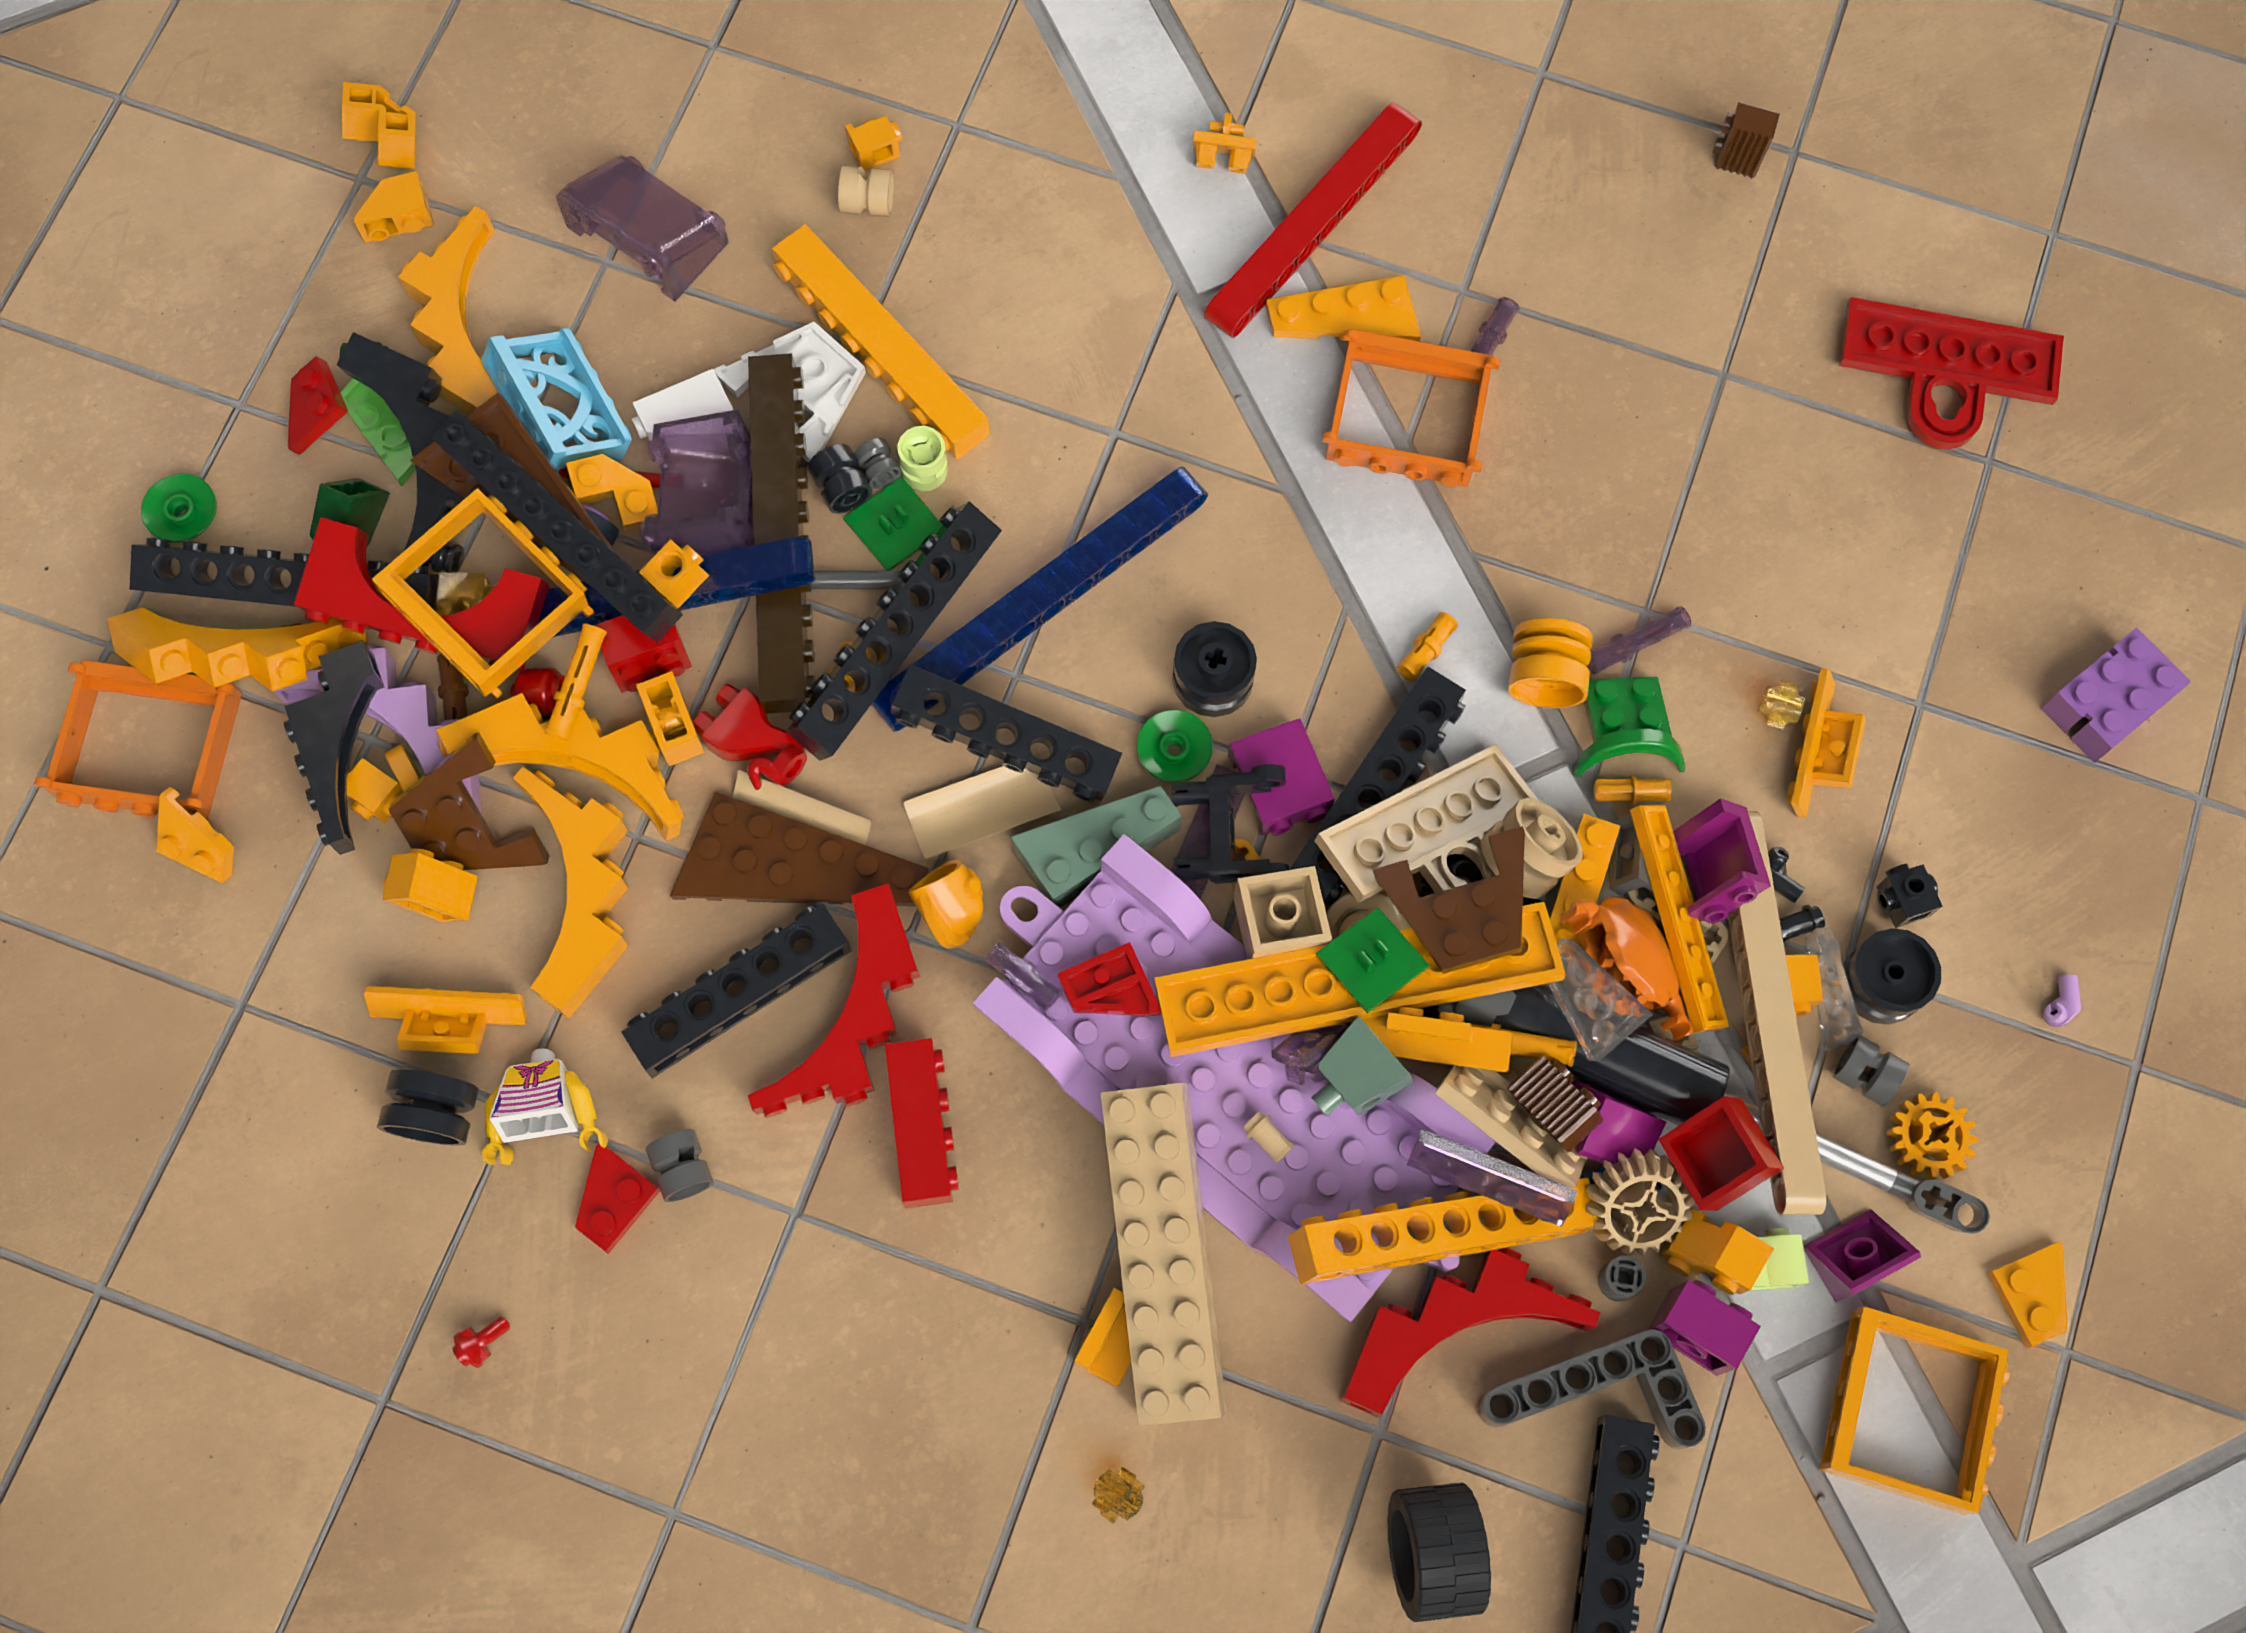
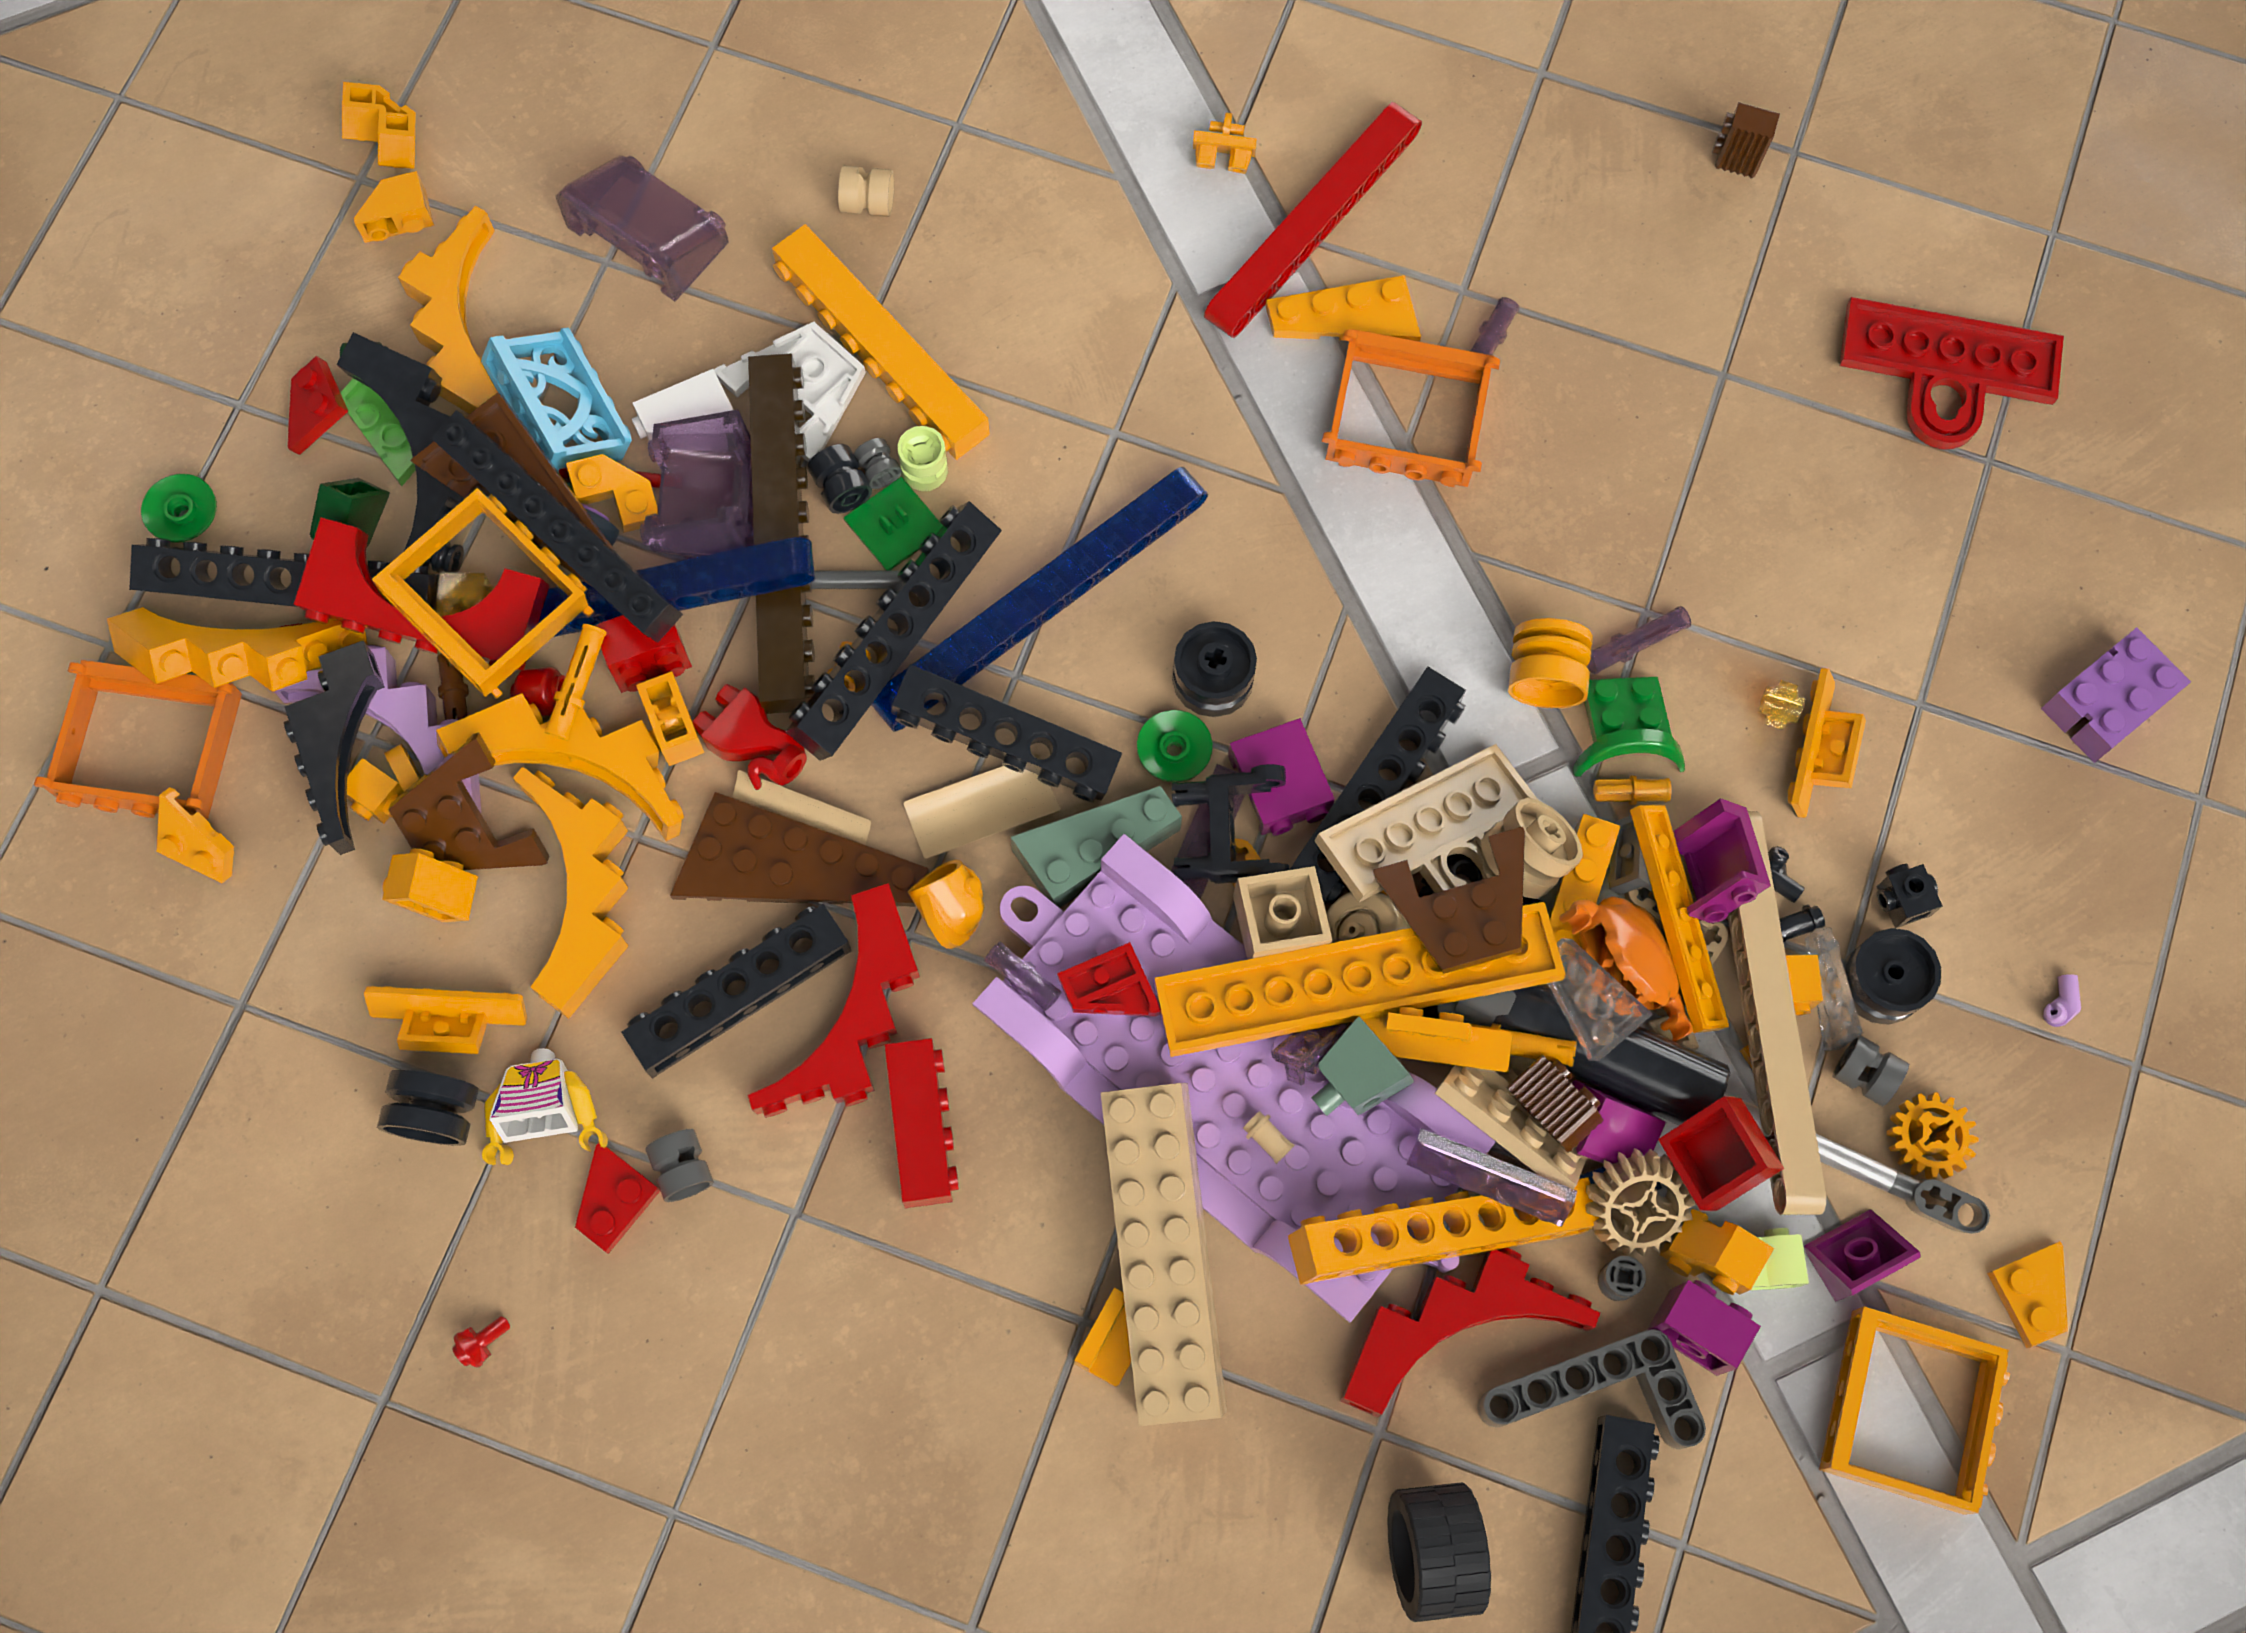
(665, 562): light orange brick -> none
(874, 142): light orange brick -> none
(1118, 1495): clear yellow gear -> none
(1372, 960): green piece -> none
(1427, 646): light orange pin -> none

